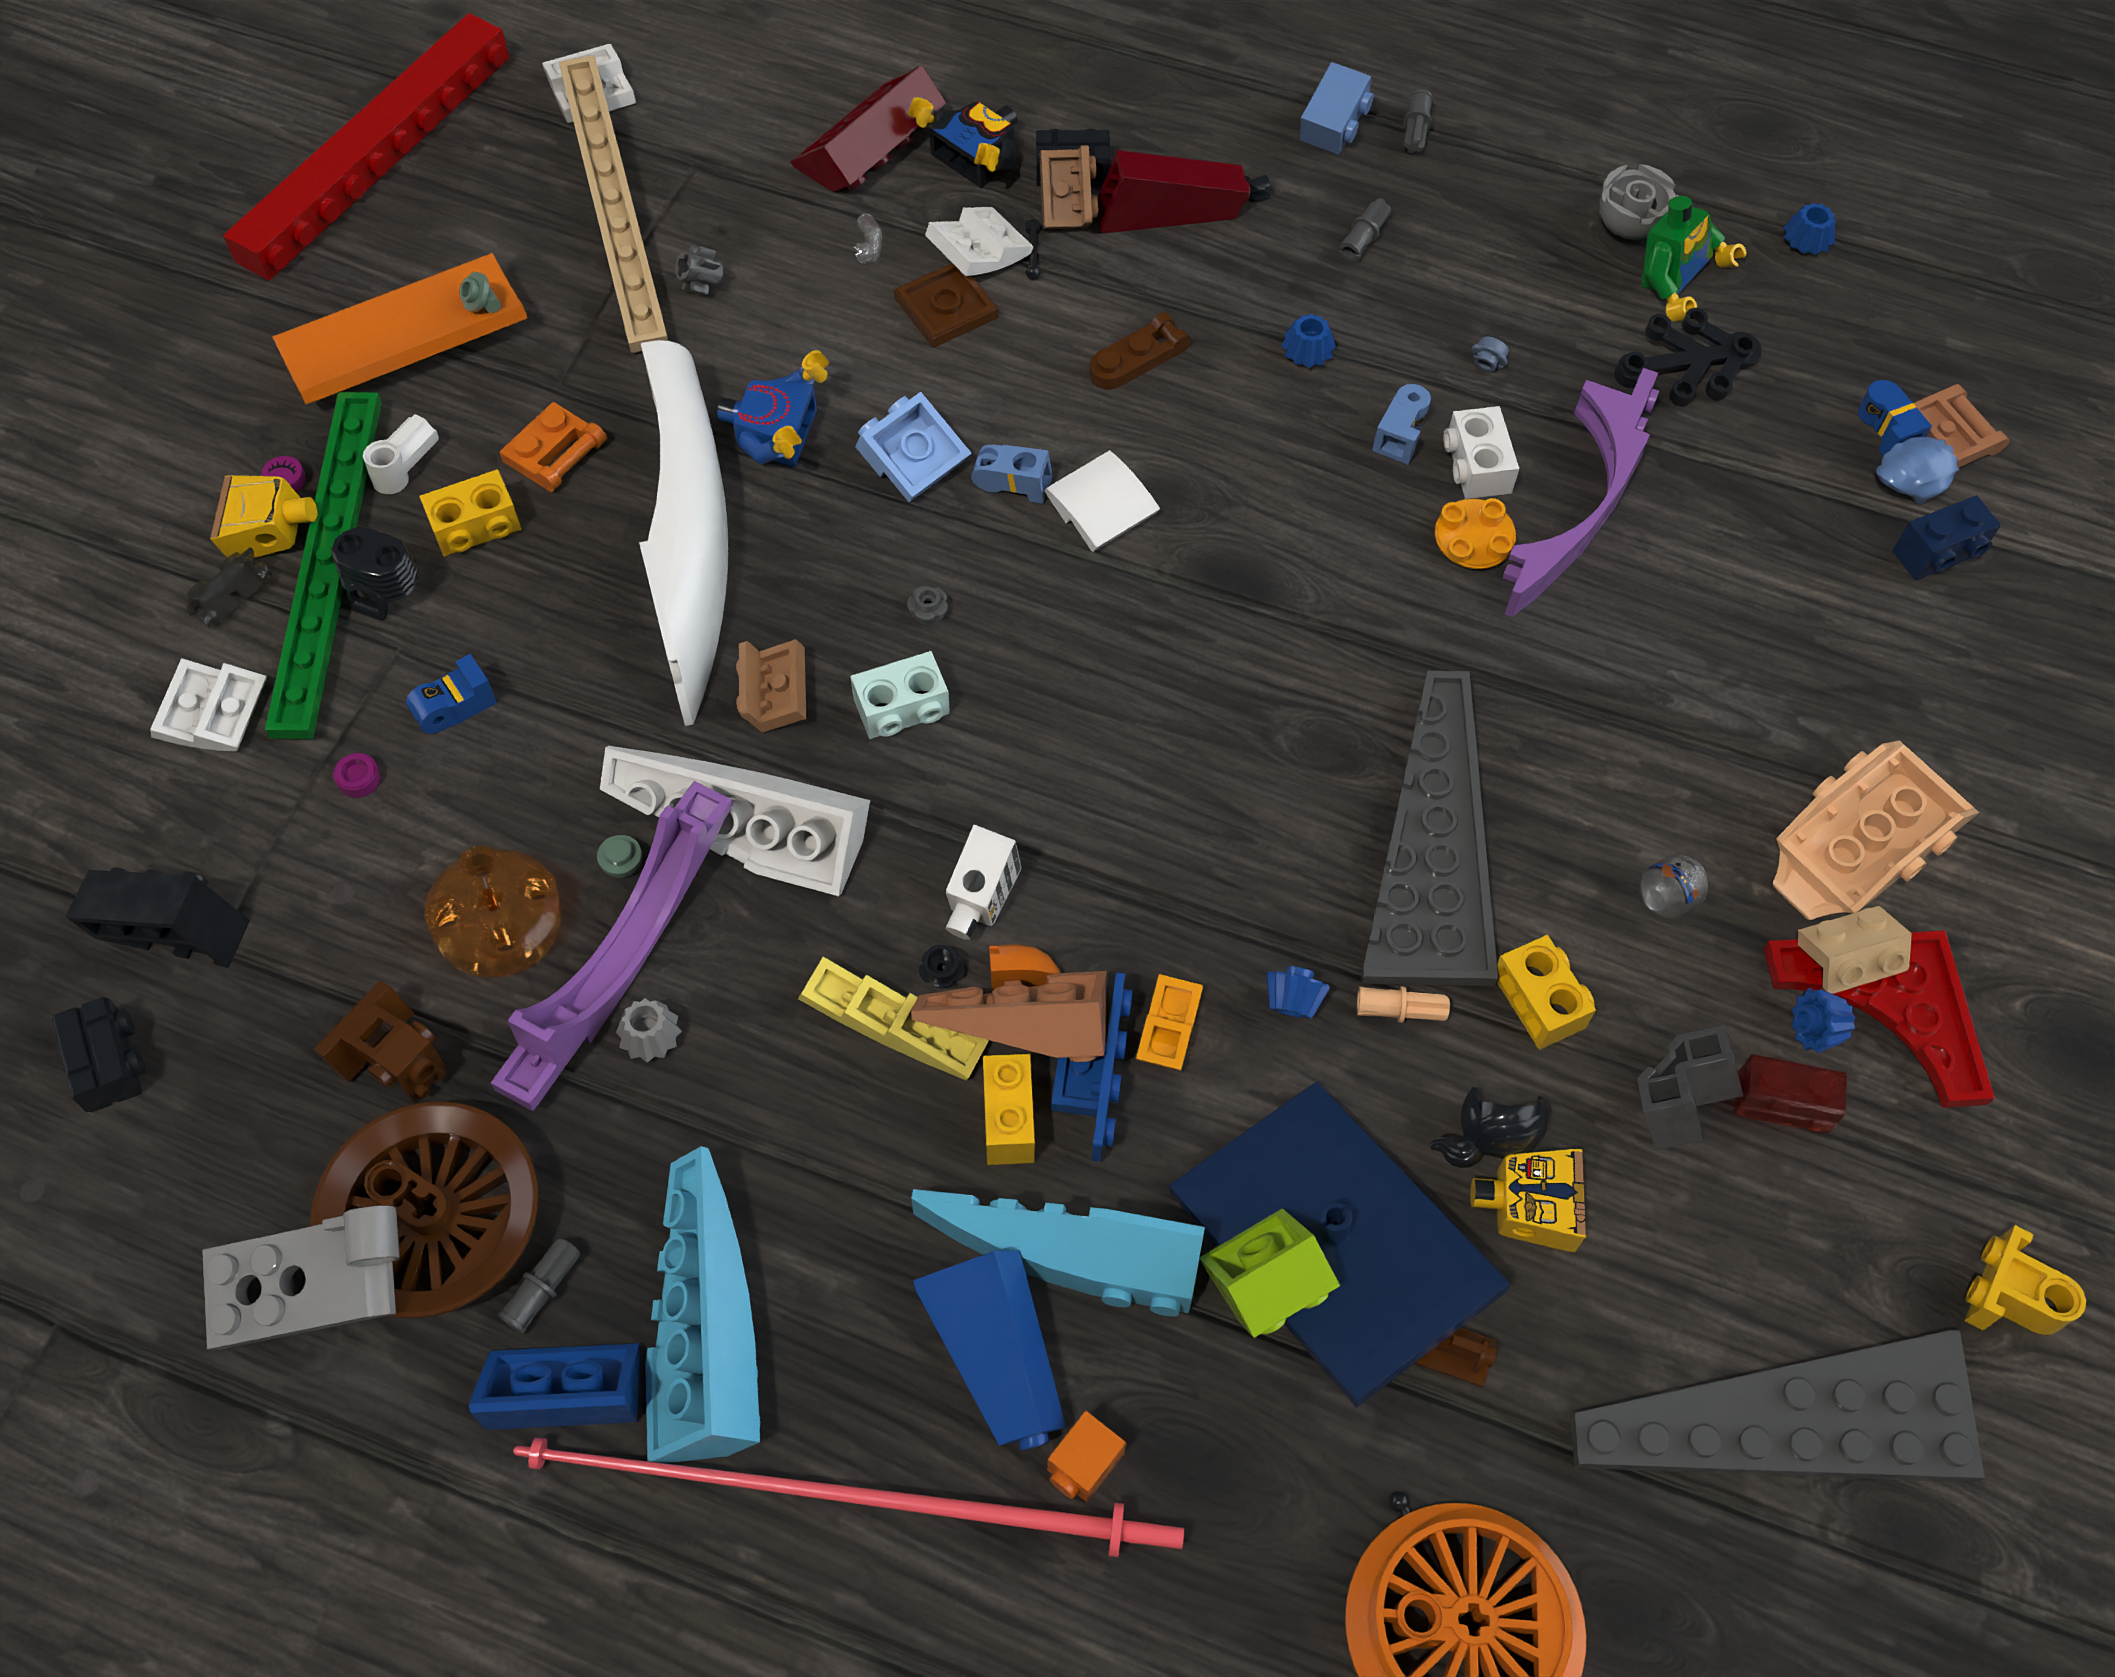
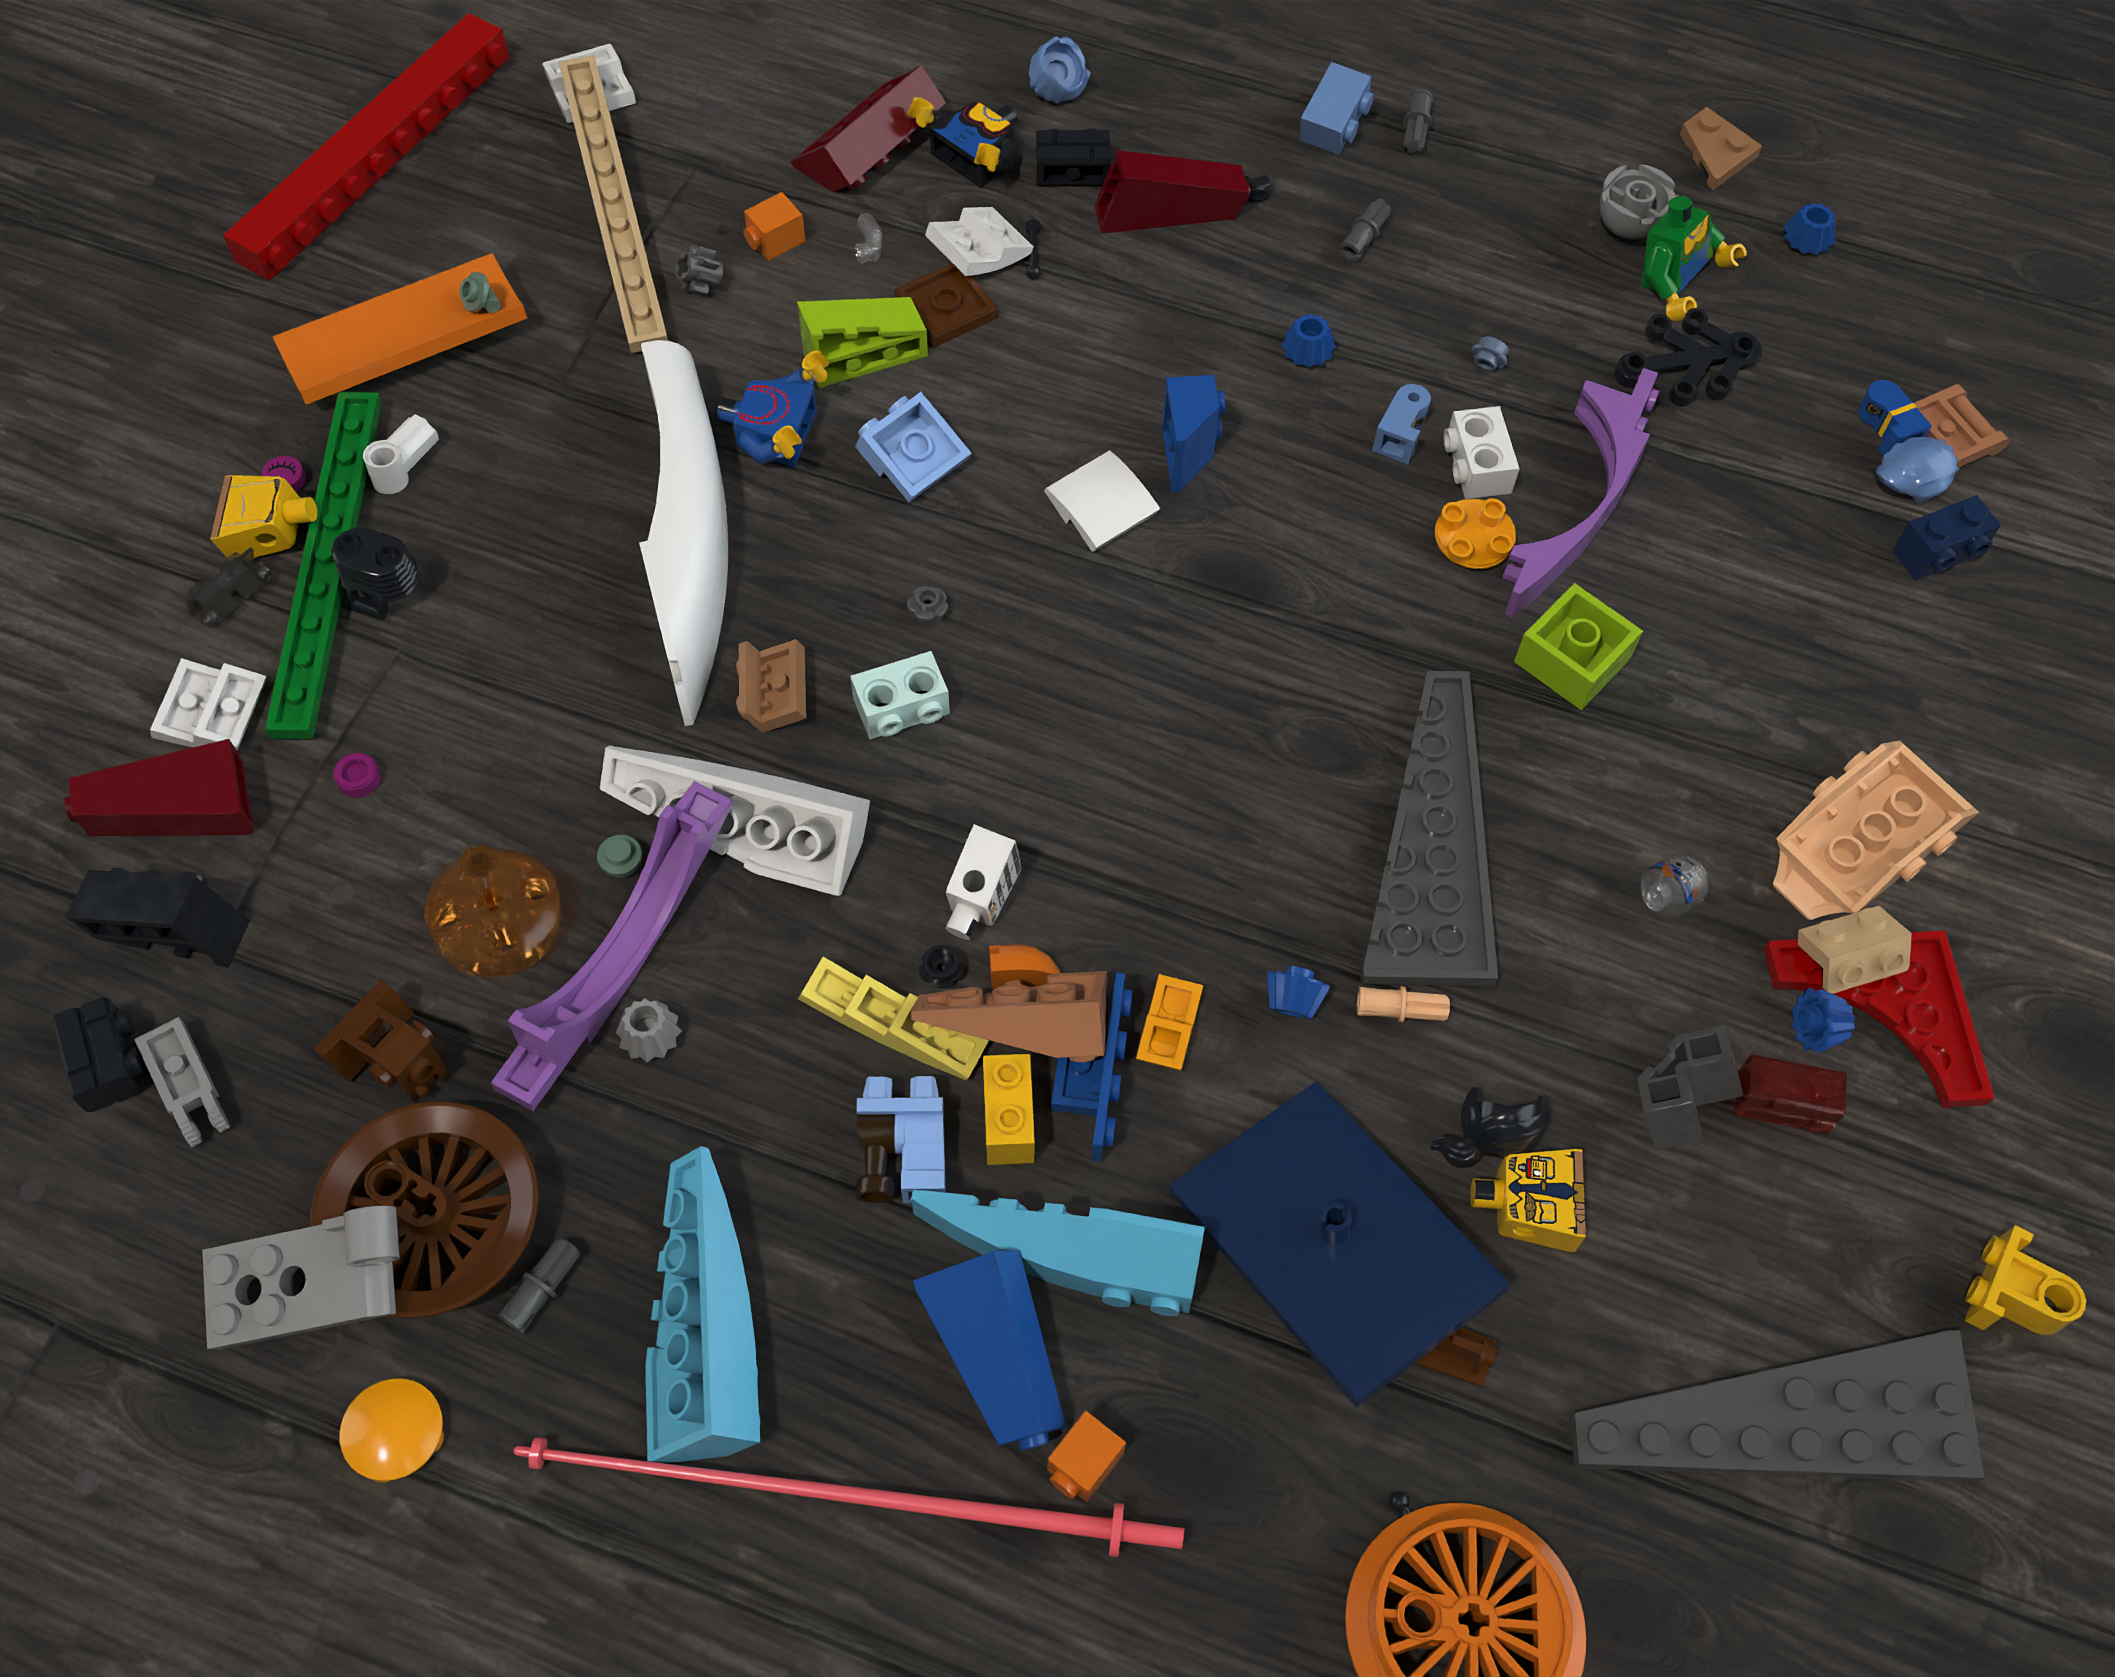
(165, 795): none -> dark red slope
(181, 1077): none -> light grey hinge
(391, 1430): none -> light orange dish
(451, 697): blue leg -> none
(470, 512): yellow brick -> none
(545, 440): orange plate -> none
(558, 1387): blue slope -> none
(774, 226): none -> orange brick
(862, 335): none -> lime wedge
(901, 1127): none -> light blue hips
(1013, 470): medium blue leg -> none
(1058, 70): none -> medium blue hair
(1067, 188): medium nougat bracket -> none
(1138, 353): reddish brown plate -> none
(1190, 425): none -> blue slope
(1270, 1272): lime slope -> none
(1533, 994): yellow brick -> none
(1577, 646): none -> lime brick
(1718, 146): none -> medium nougat wing

